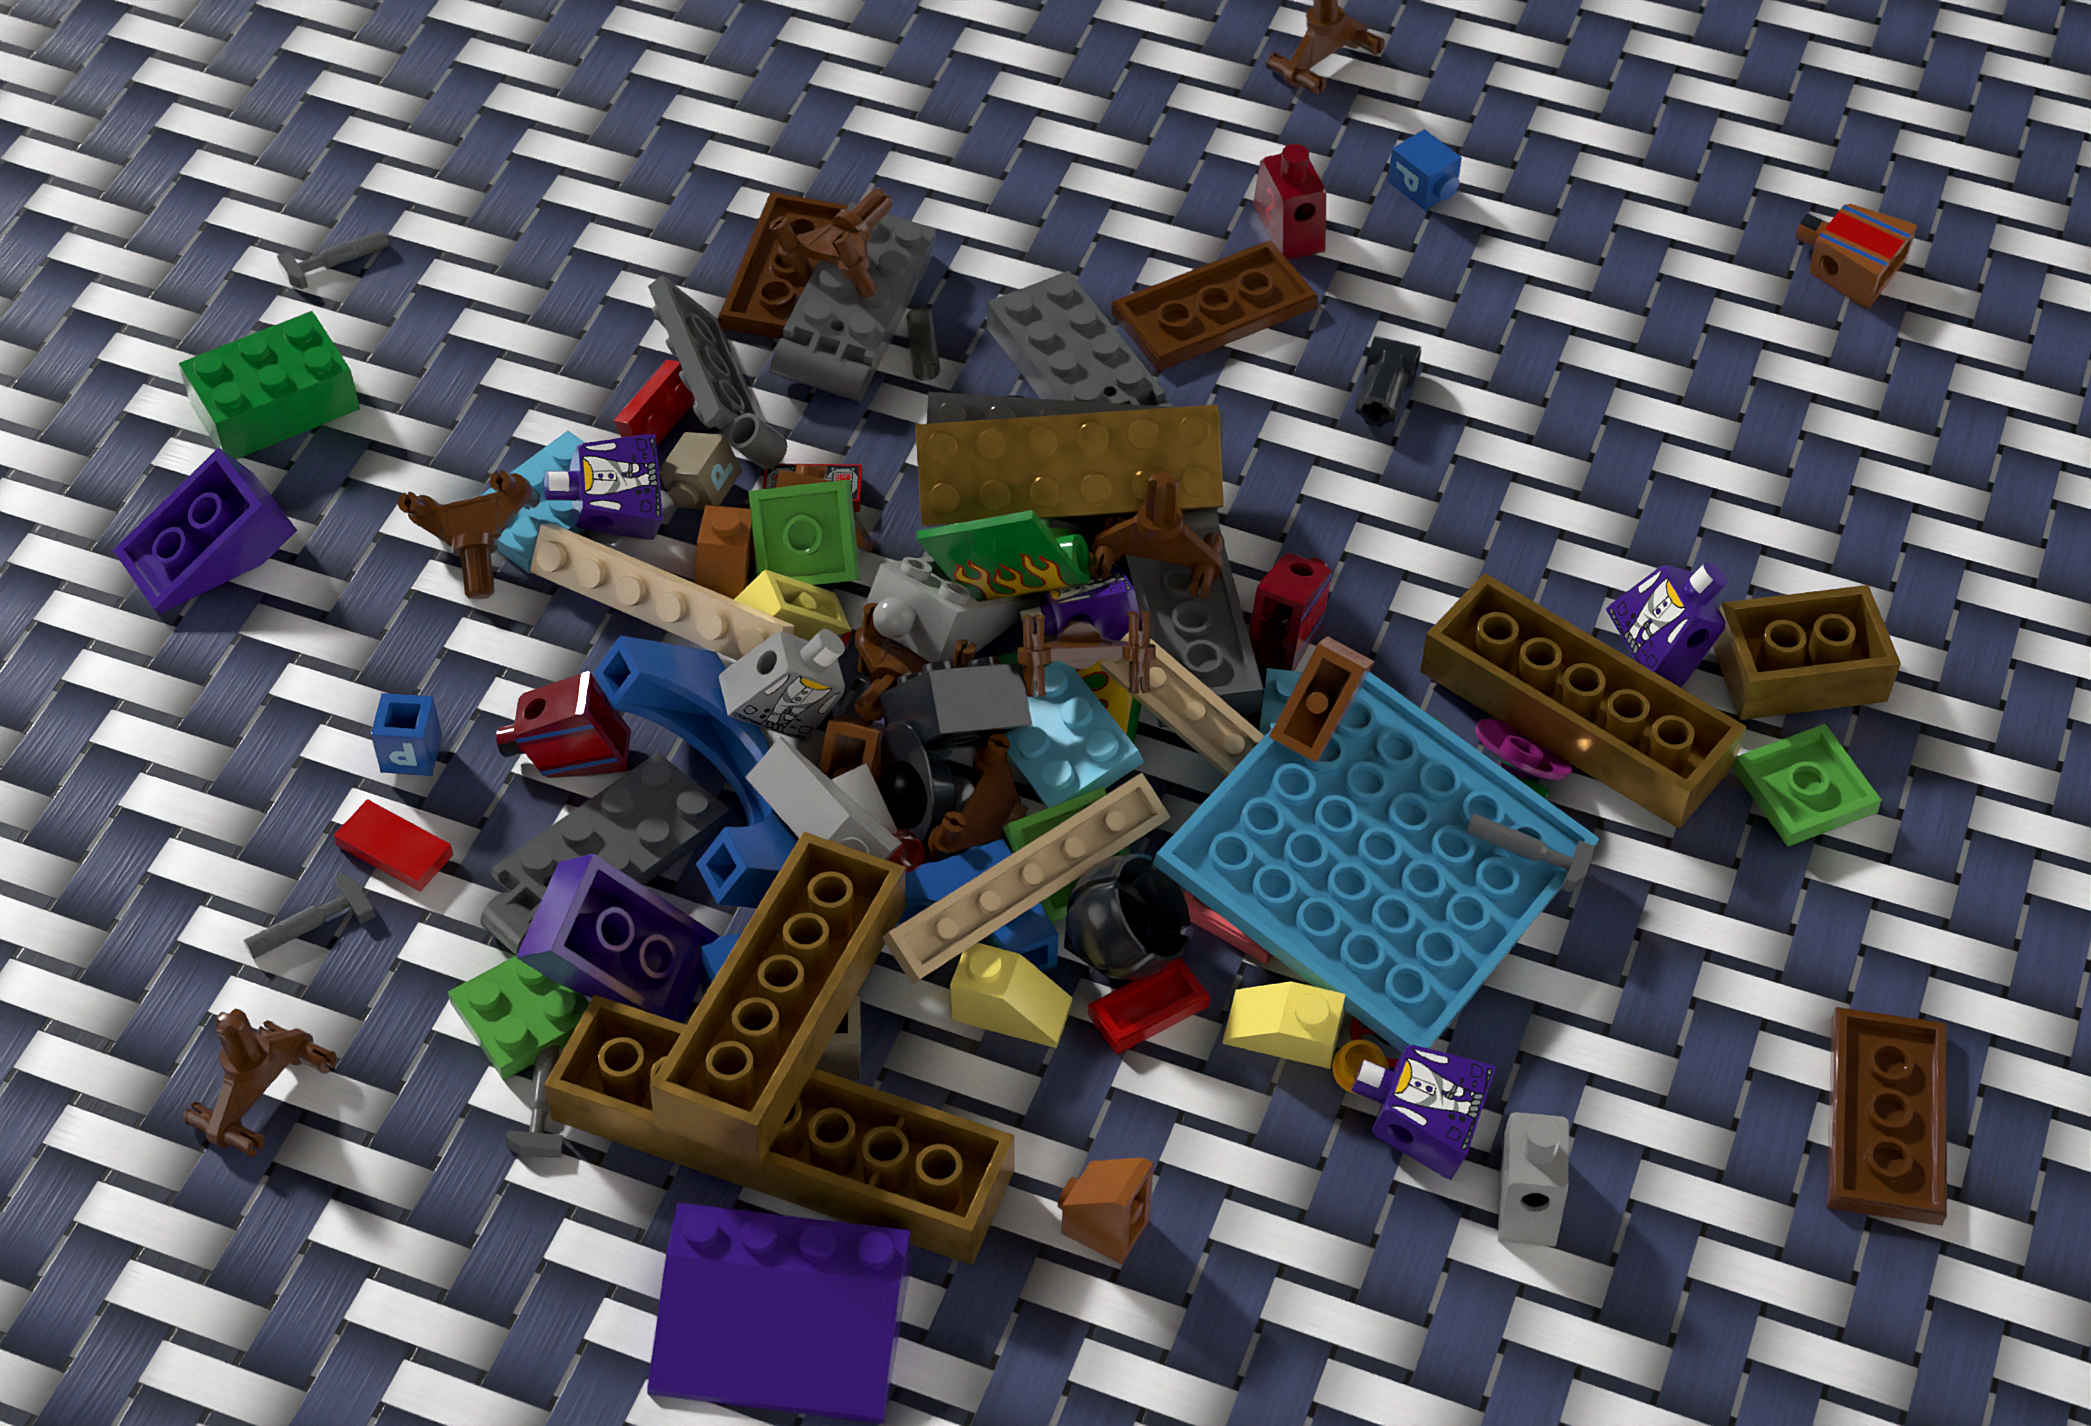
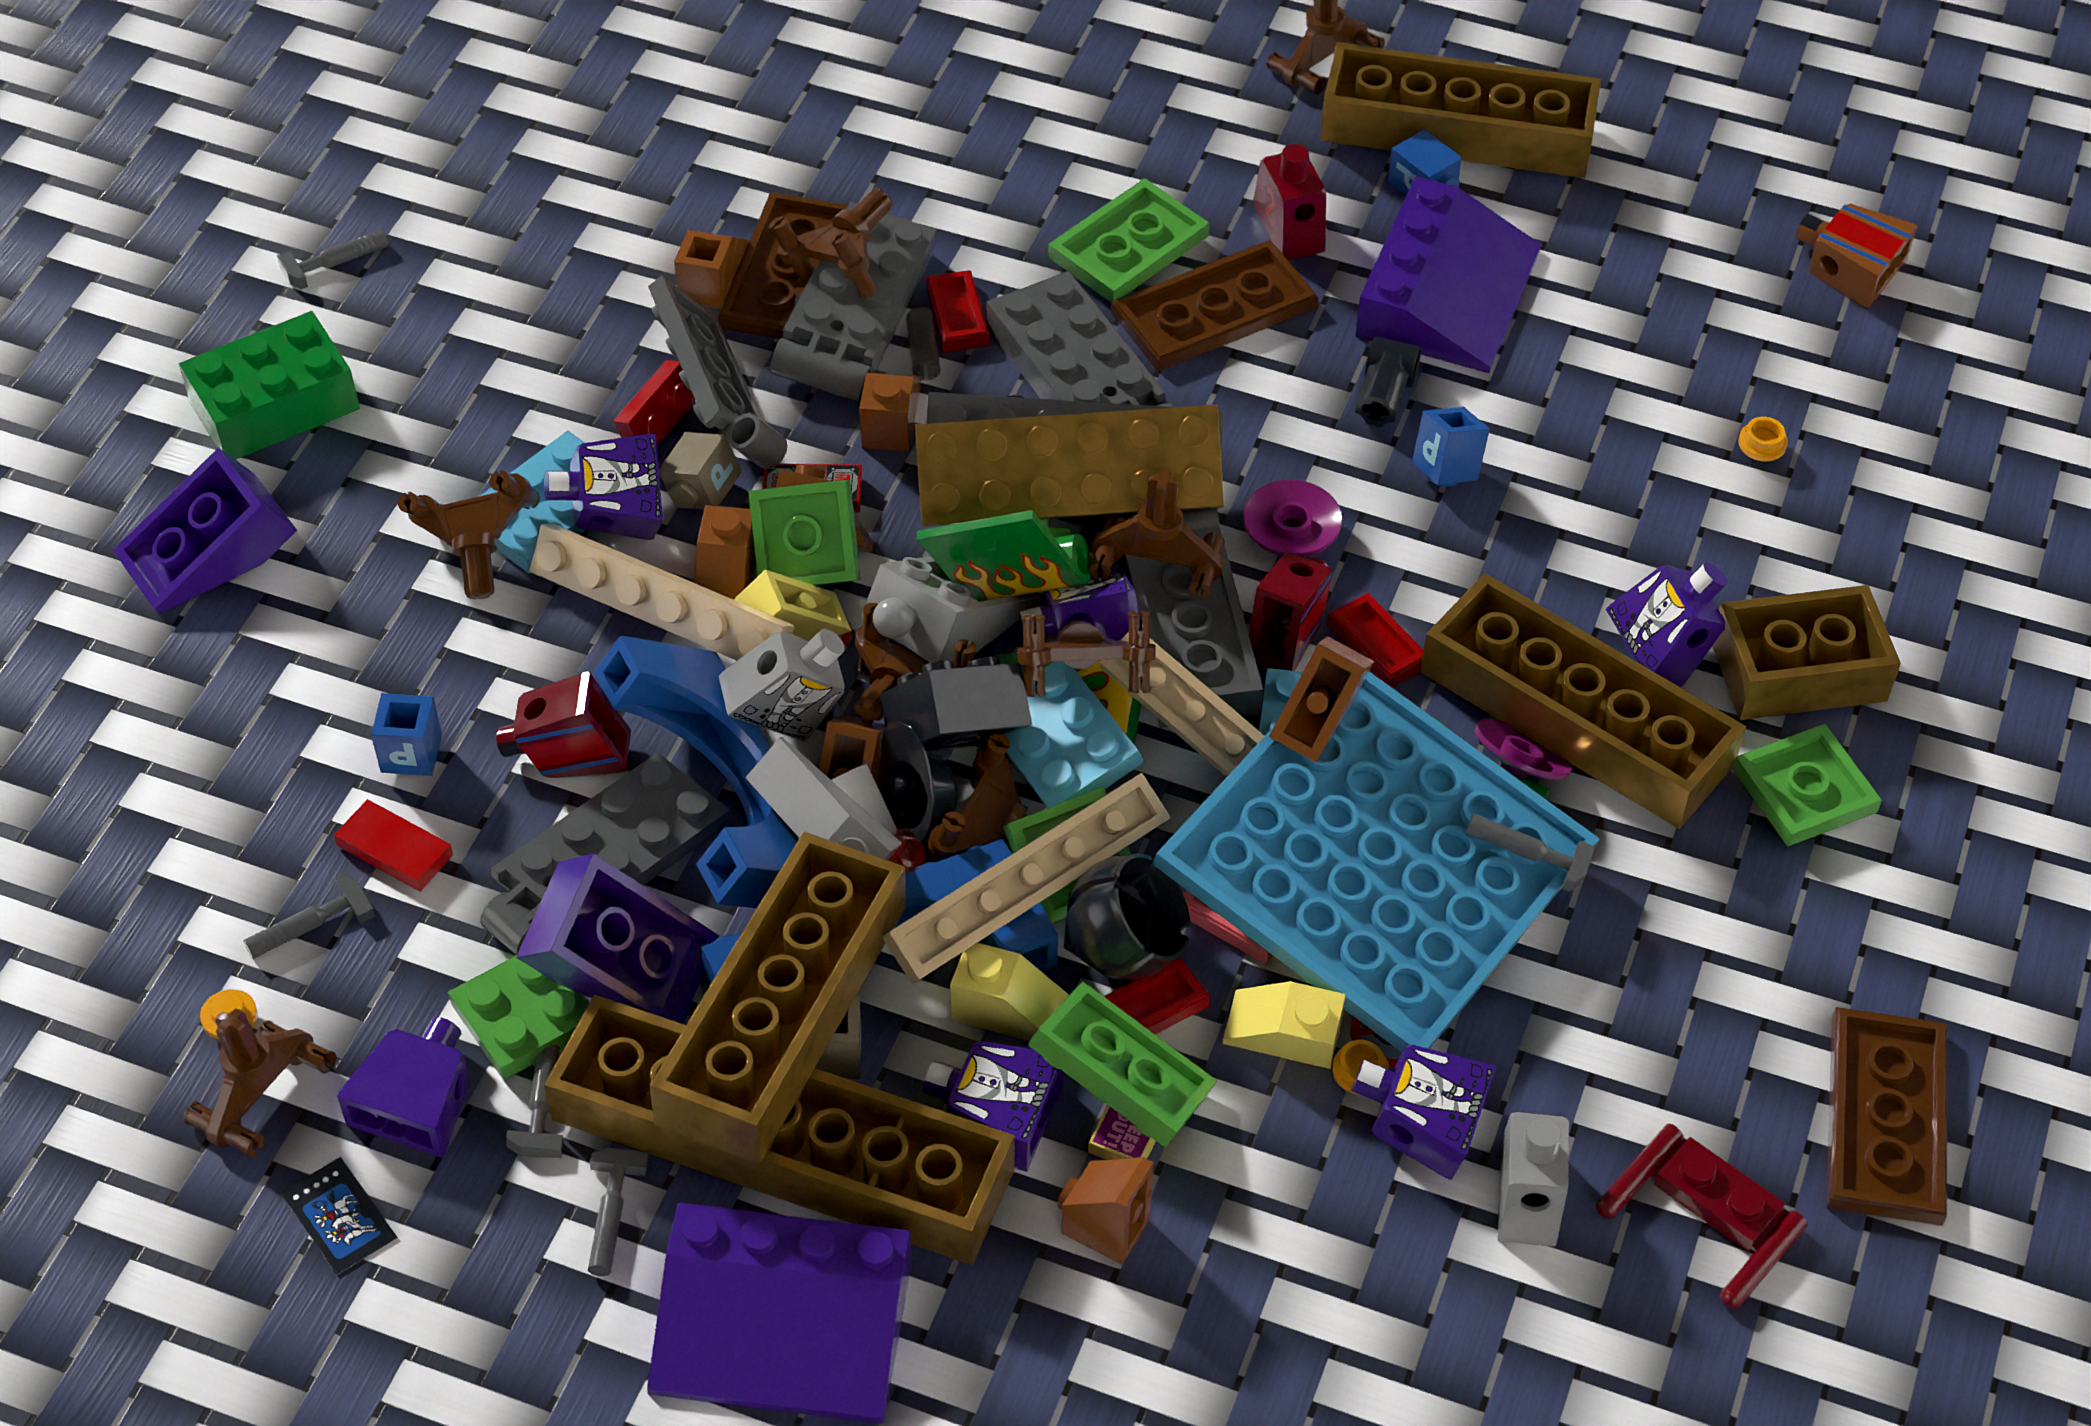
(225, 1002): none -> light orange plate
(338, 1215): none -> black sticker
(410, 1088): none -> dark purple torso
(609, 1215): none -> dark grey piece
(708, 266): none -> dark orange slope
(888, 410): none -> dark orange slope
(957, 311): none -> red tile
(1003, 1090): none -> torso
(1118, 1138): none -> tile
(1122, 1063): none -> bright green plate
(1128, 240): none -> bright green plate
(1292, 518): none -> magenta dish
(1376, 635): none -> red tile
(1447, 277): none -> dark purple slope
(1450, 446): none -> blue brick
(1472, 107): none -> pearl gold brick
(1717, 1196): none -> dark red plate
(1763, 439): none -> light orange plate

